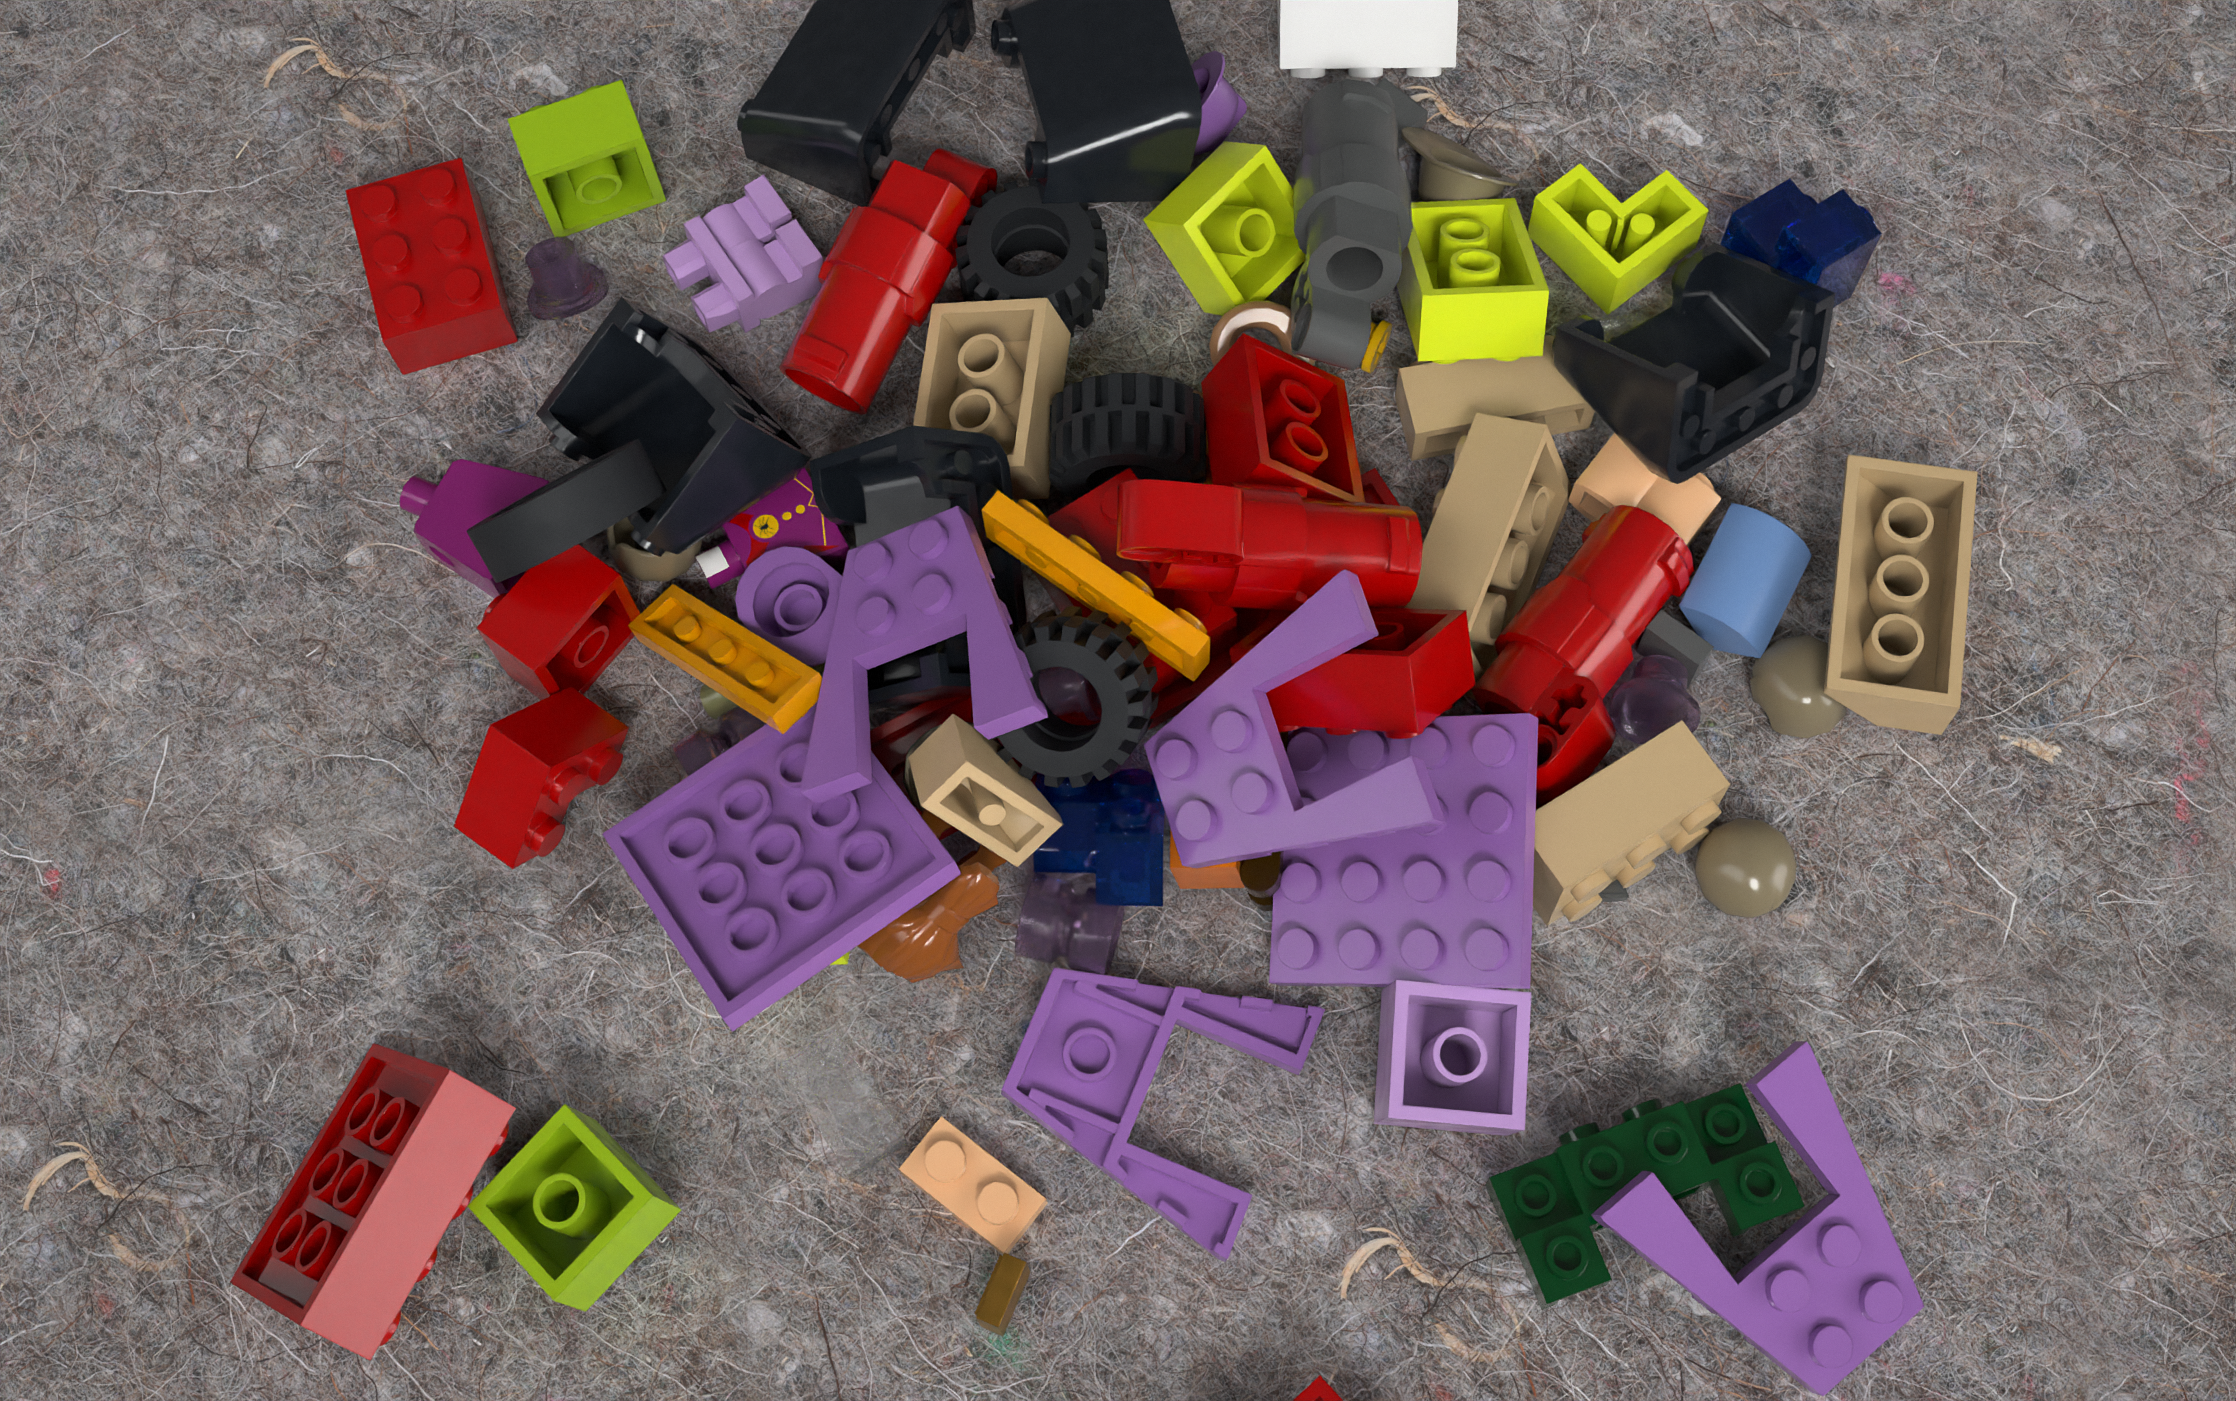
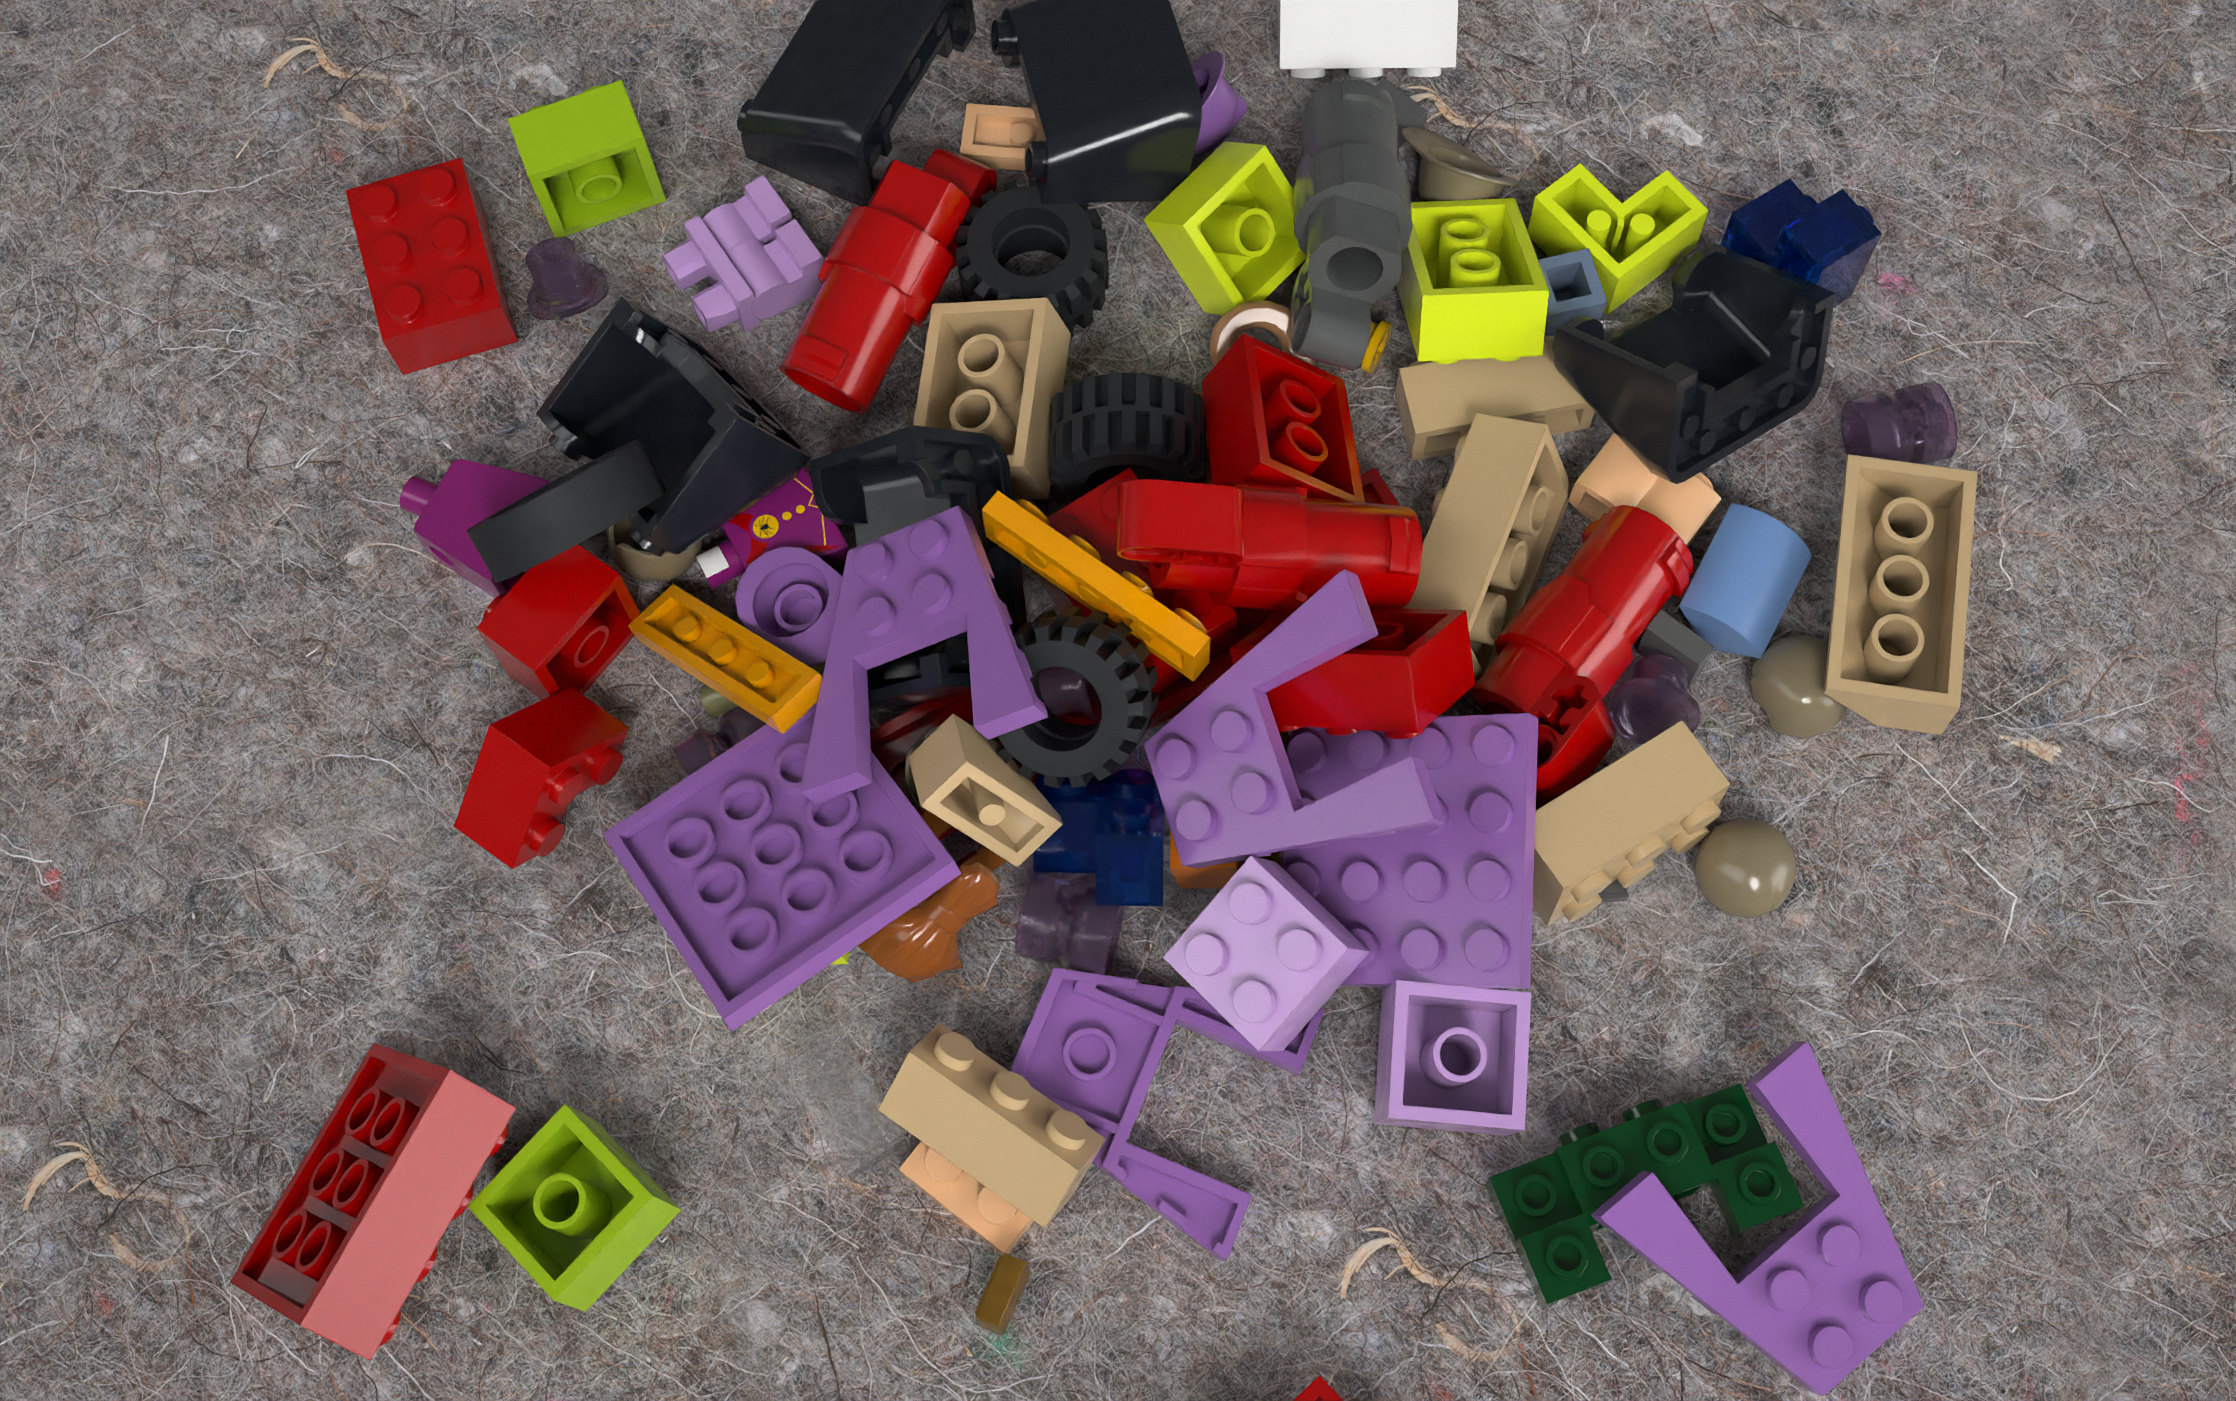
(991, 1124): none -> tan brick
(997, 135): none -> light nougat plate
(1266, 954): none -> lavender brick
(1572, 288): none -> sand blue brick
(1909, 427): none -> clear purple wheel

